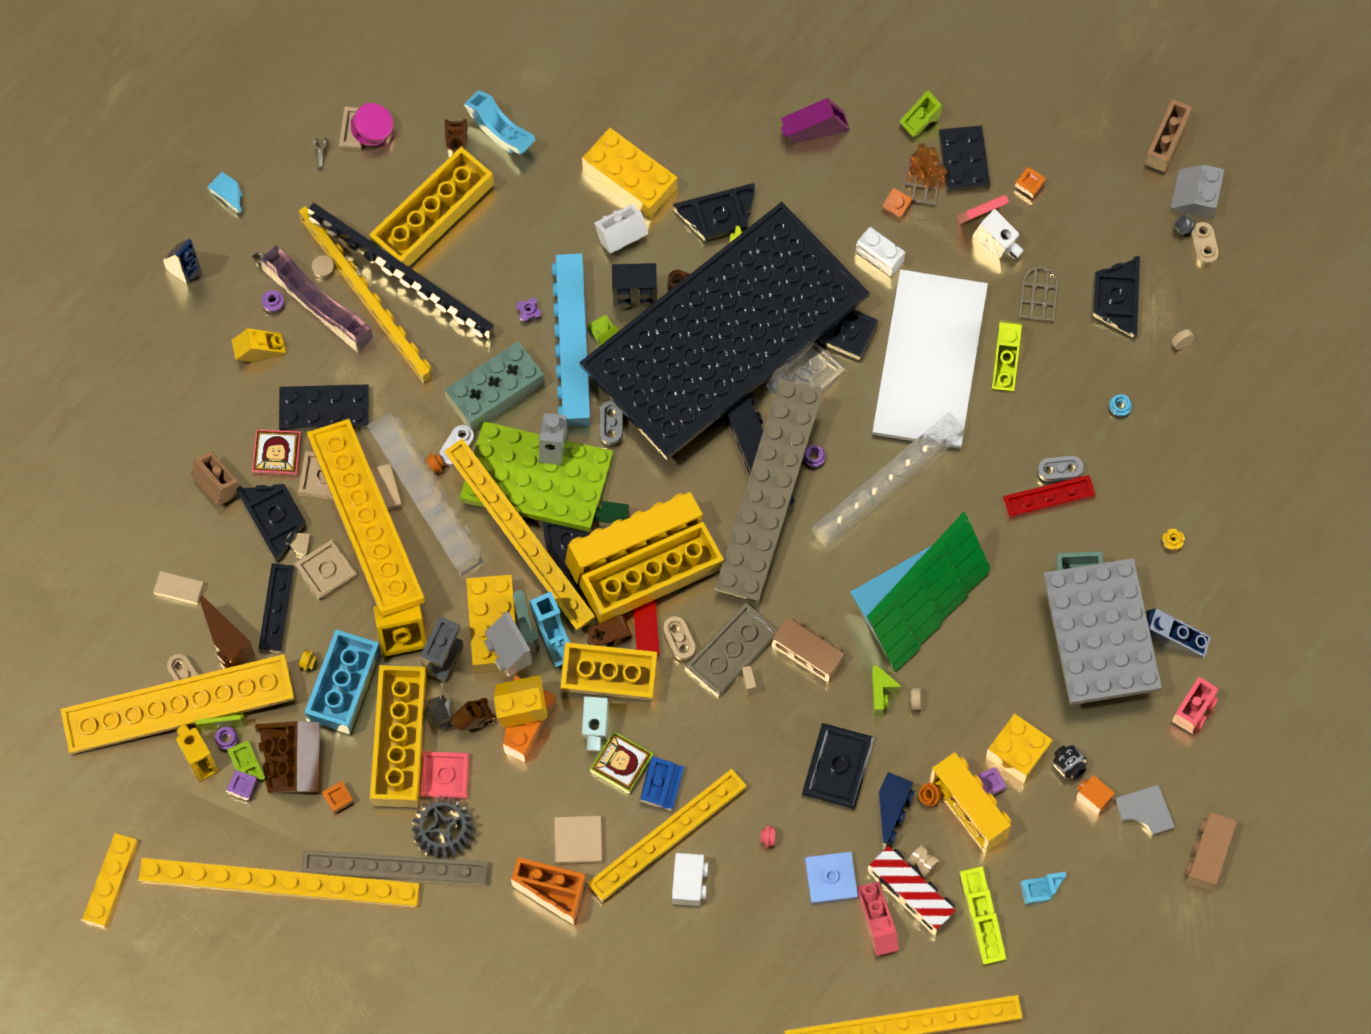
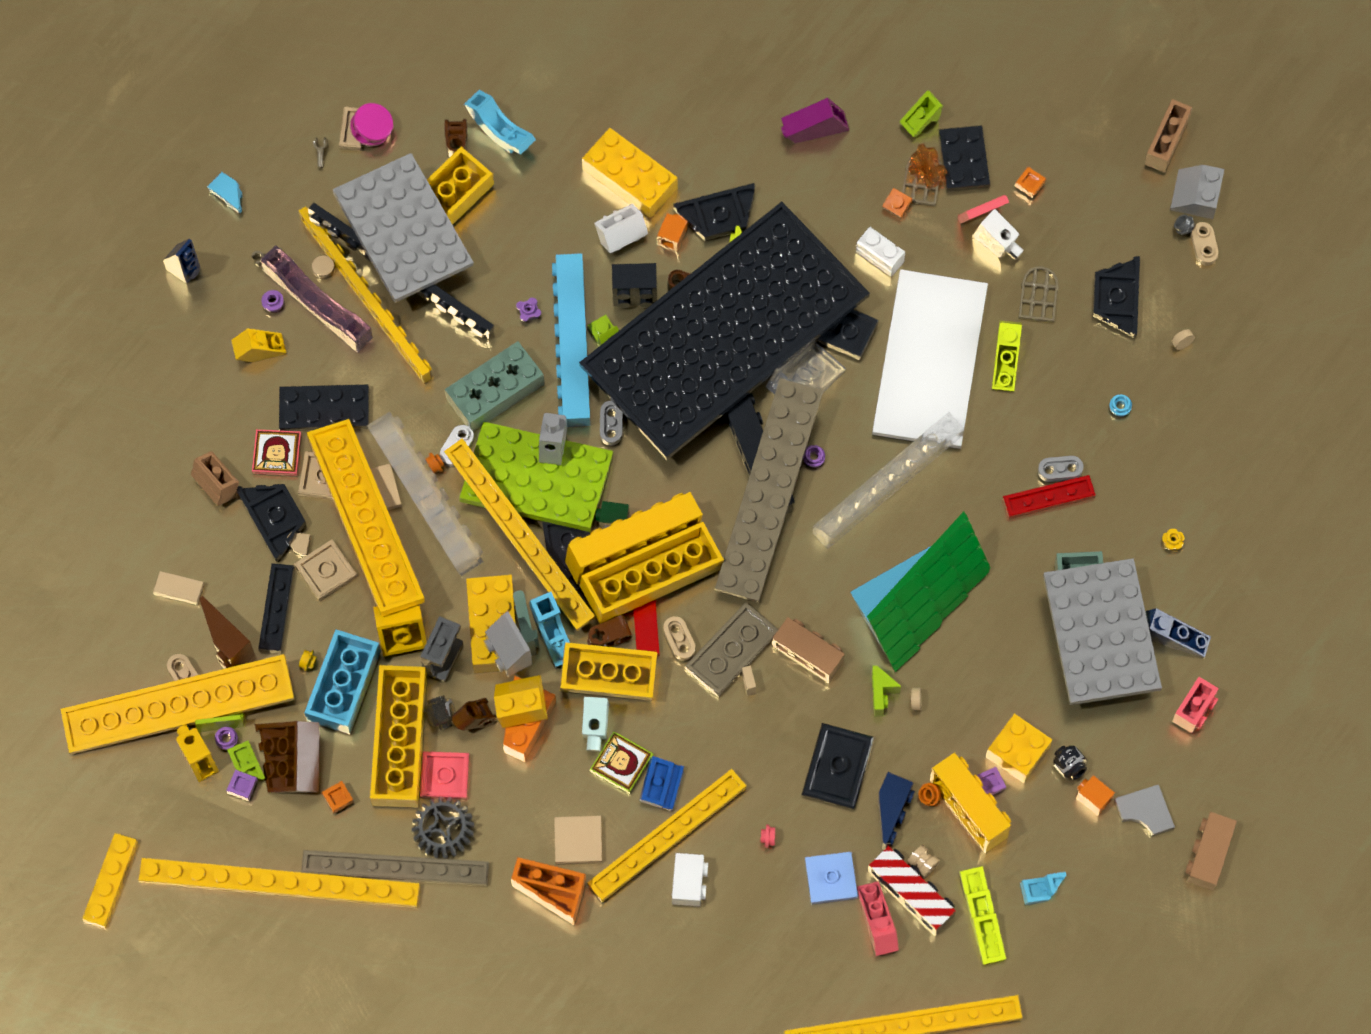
(402, 227): none -> light grey plate
(672, 231): none -> orange brick

